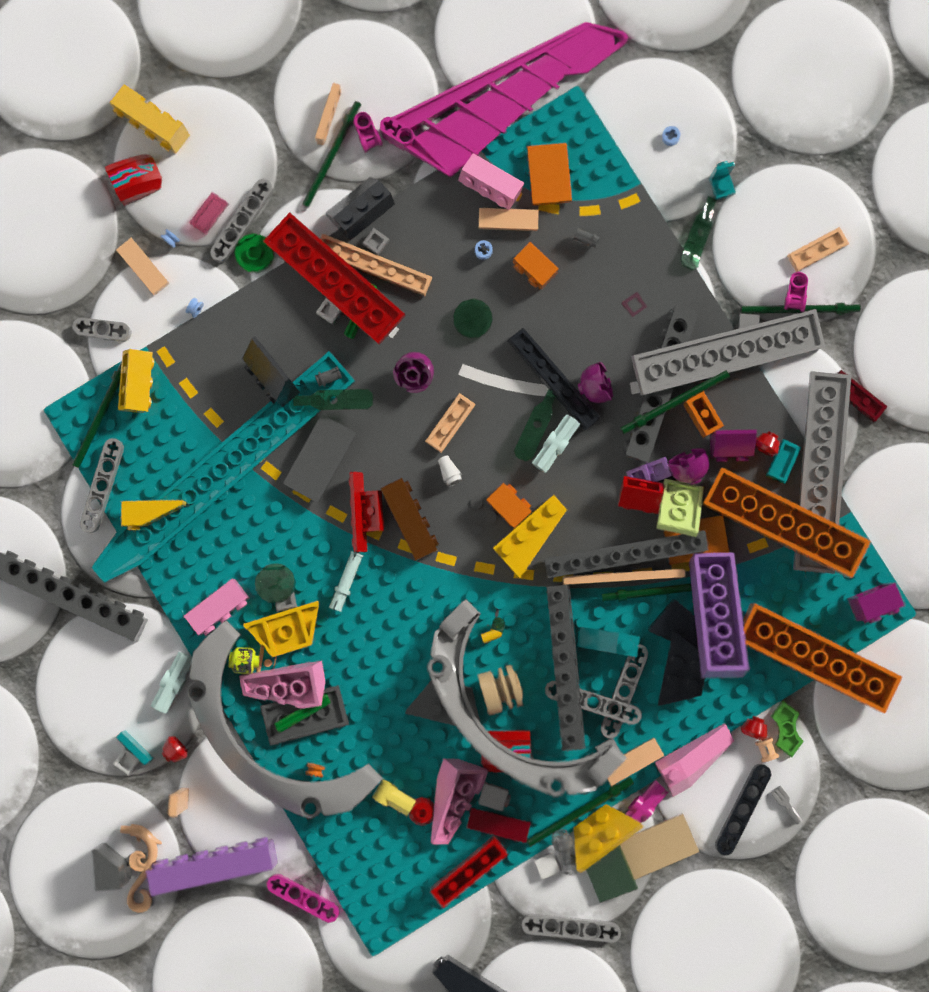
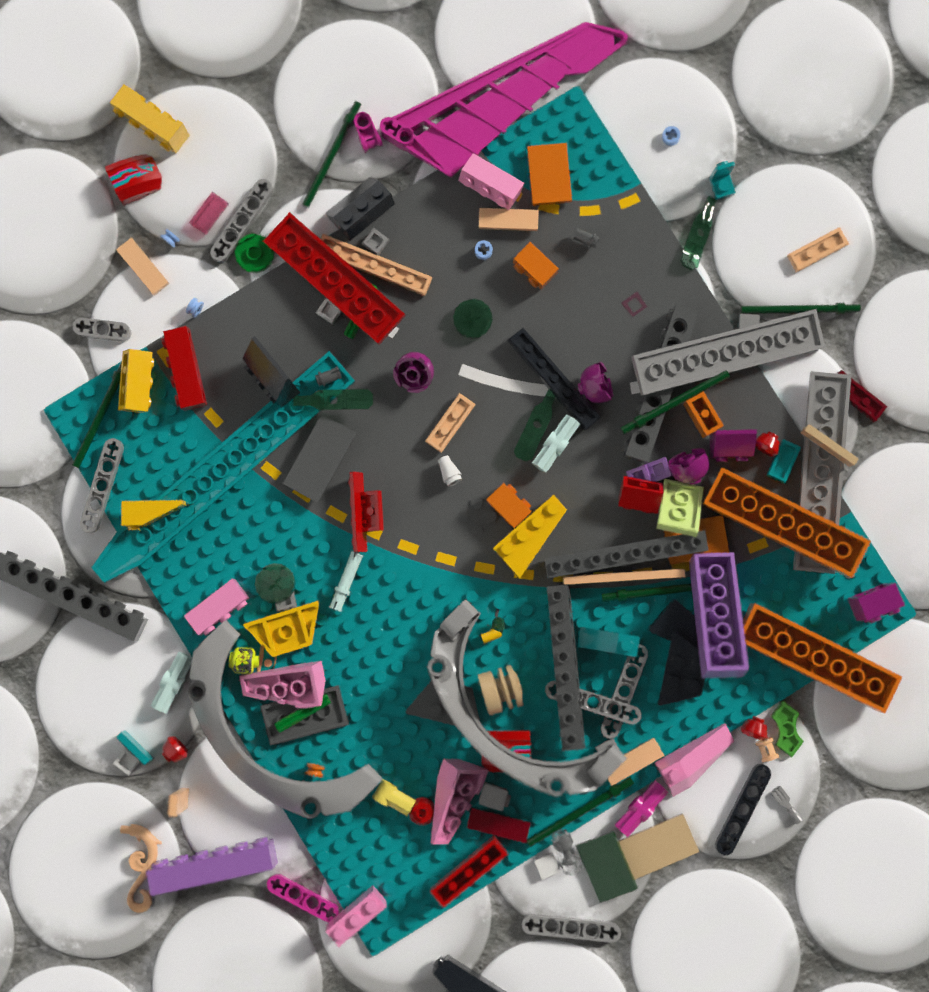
(110, 868): dark grey slope -> none
(184, 368): none -> red brick
(328, 114): light nougat tile -> none
(355, 916): none -> bright pink brick
(409, 519): reddish brown brick -> none
(601, 835): yellow wing -> none
(797, 295): dark pink piece -> none
(829, 445): none -> tan tile

